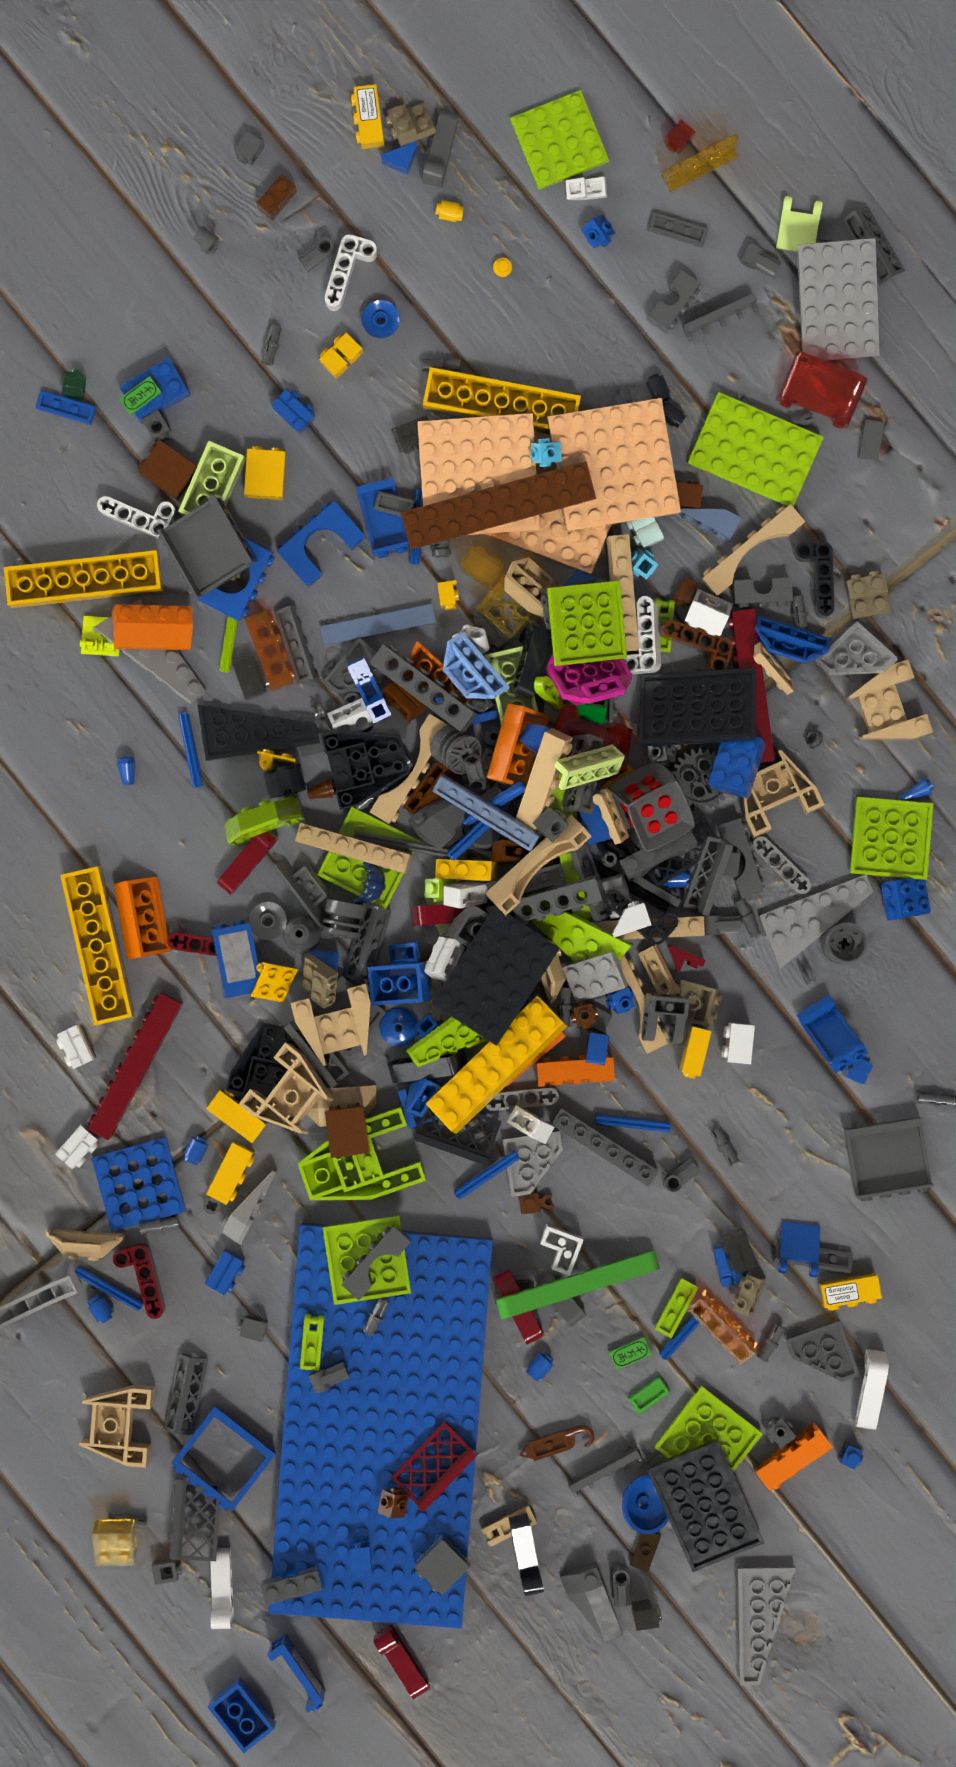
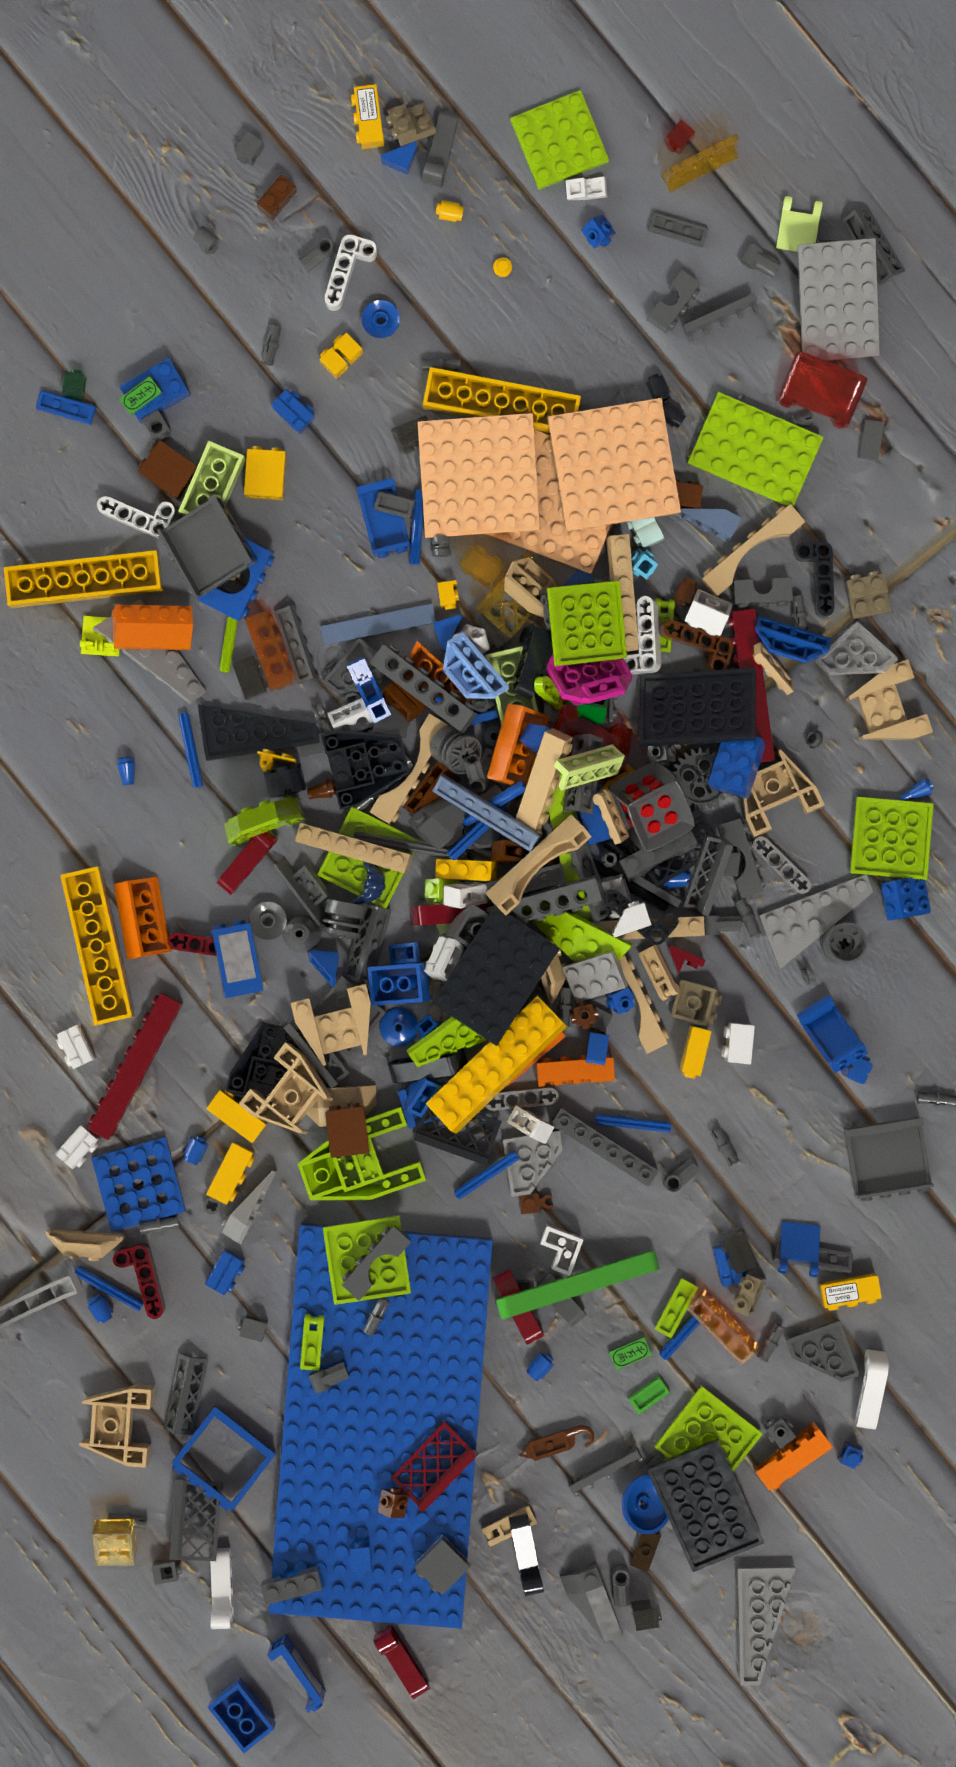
(273, 981): yellow hinge -> none
(320, 981): dark tan plate -> none
(331, 519): blue arch -> none
(446, 629): none -> blue slope
(498, 505): reddish brown plate -> none
(545, 452): medium azure brick -> none
(551, 823): dark grey brick -> none
(667, 1004): dark grey brick -> none

